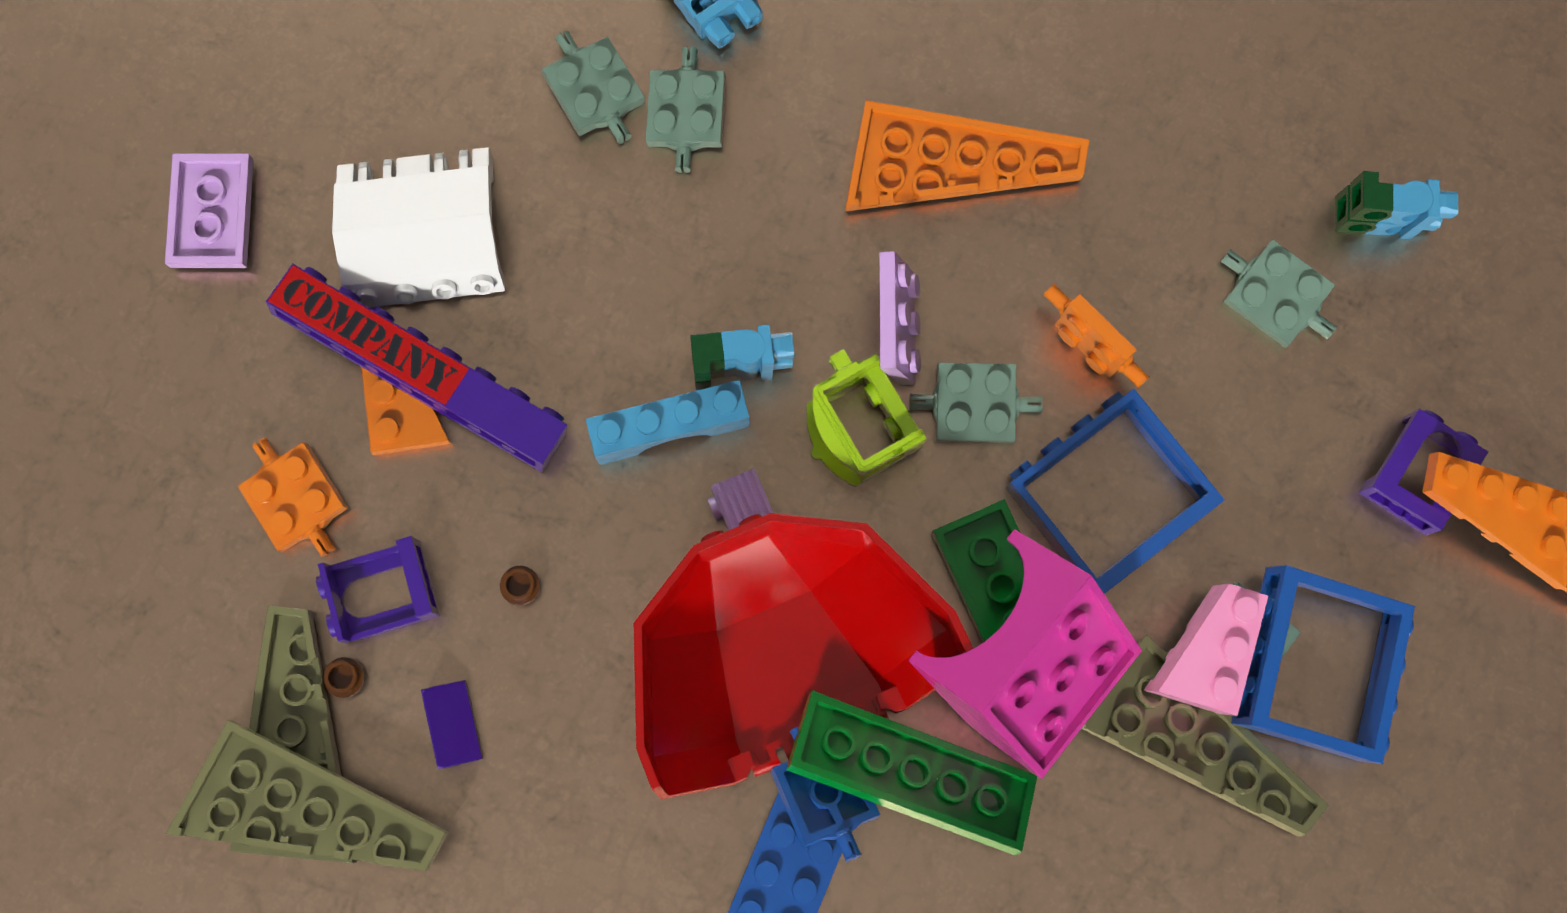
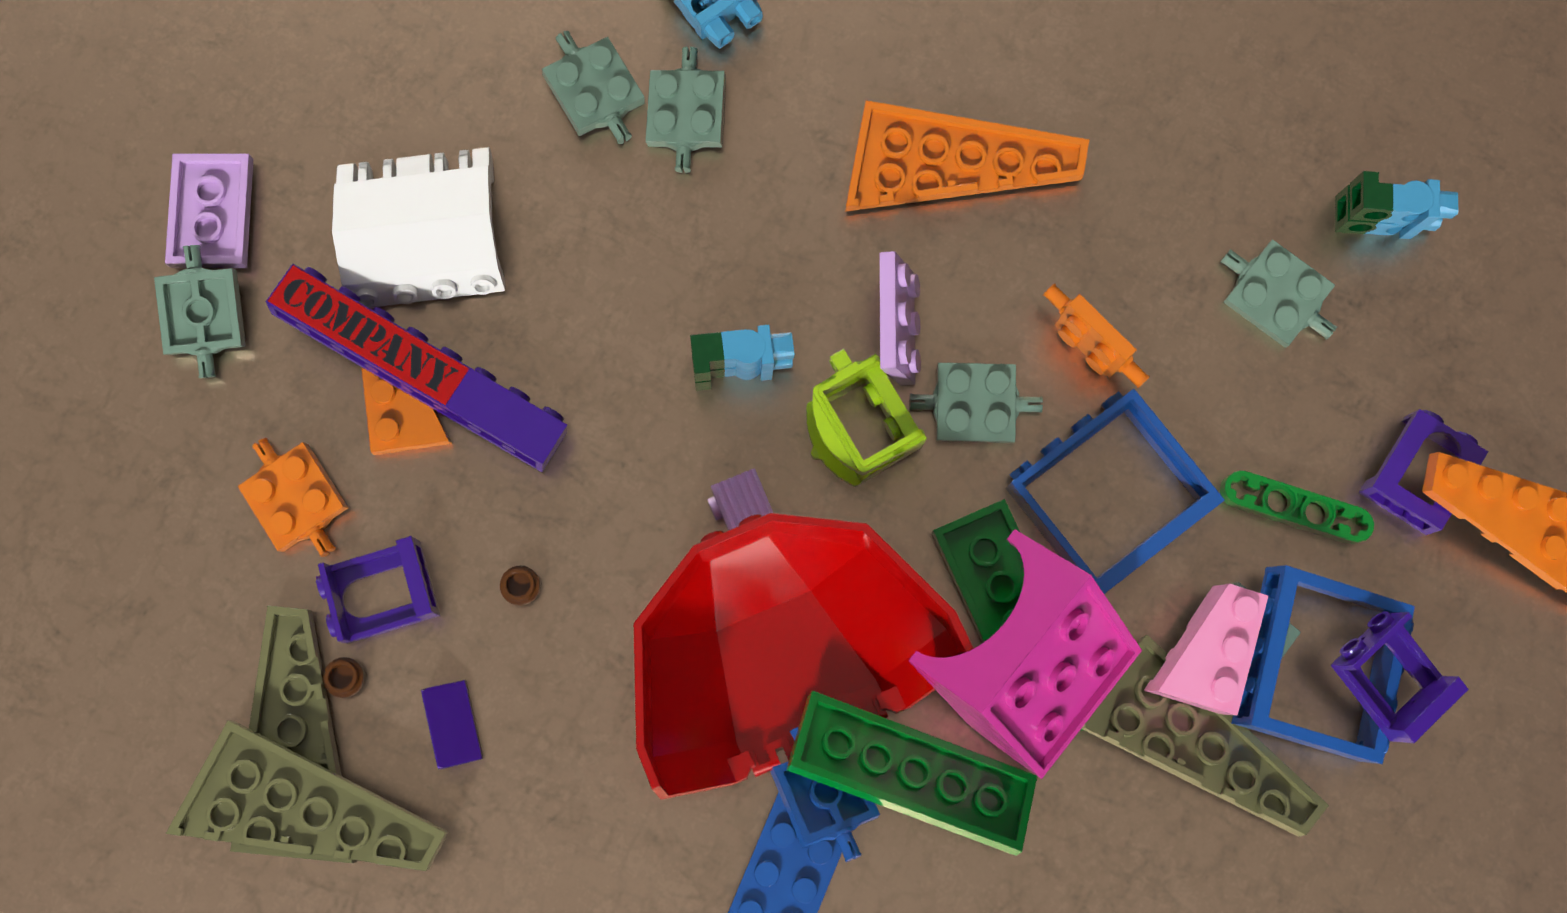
(199, 311): none -> sand green plate
(695, 413): dark azure arch -> none
(1295, 512): none -> green beam
(1436, 691): none -> dark purple panel

